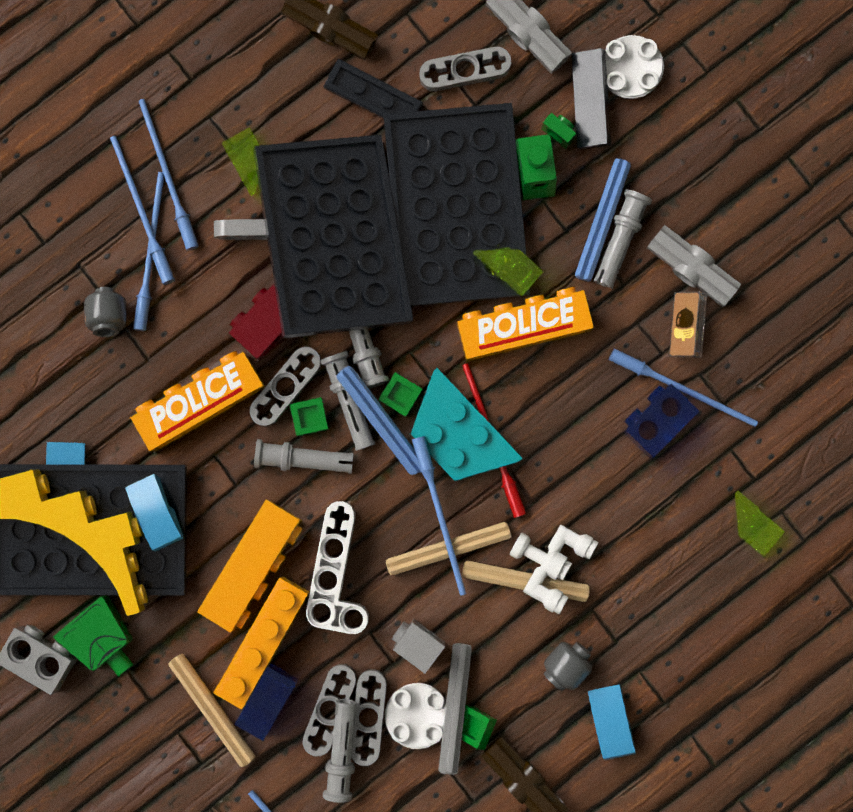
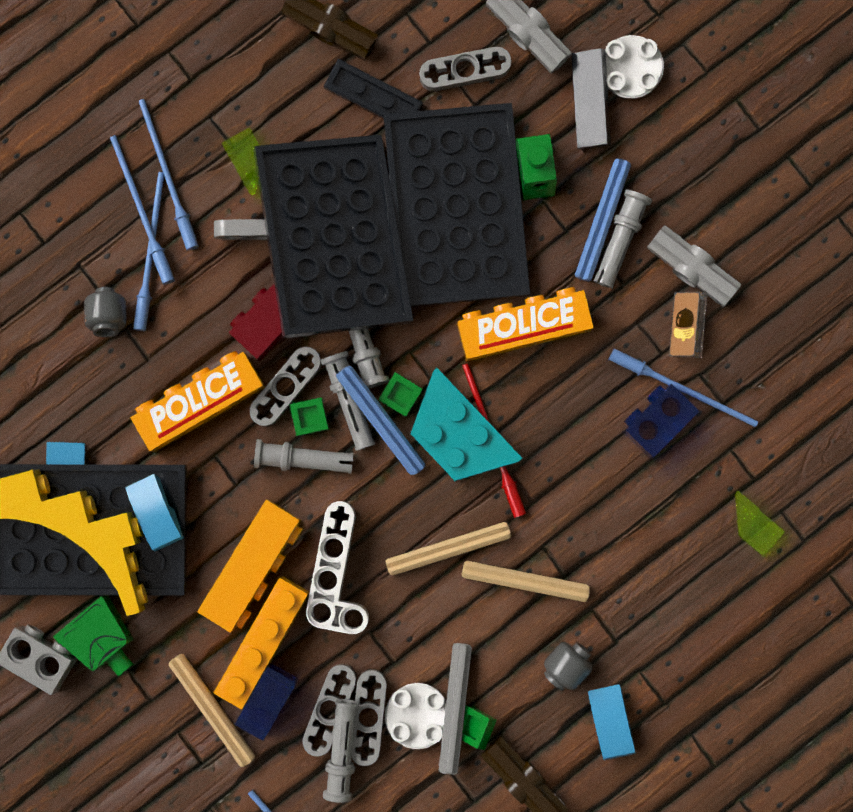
(417, 645): light grey brick -> none
(428, 472): medium blue piece -> none
(511, 267): clear neon green slope -> none
(552, 564): white piece -> none
(559, 129): green plate -> none

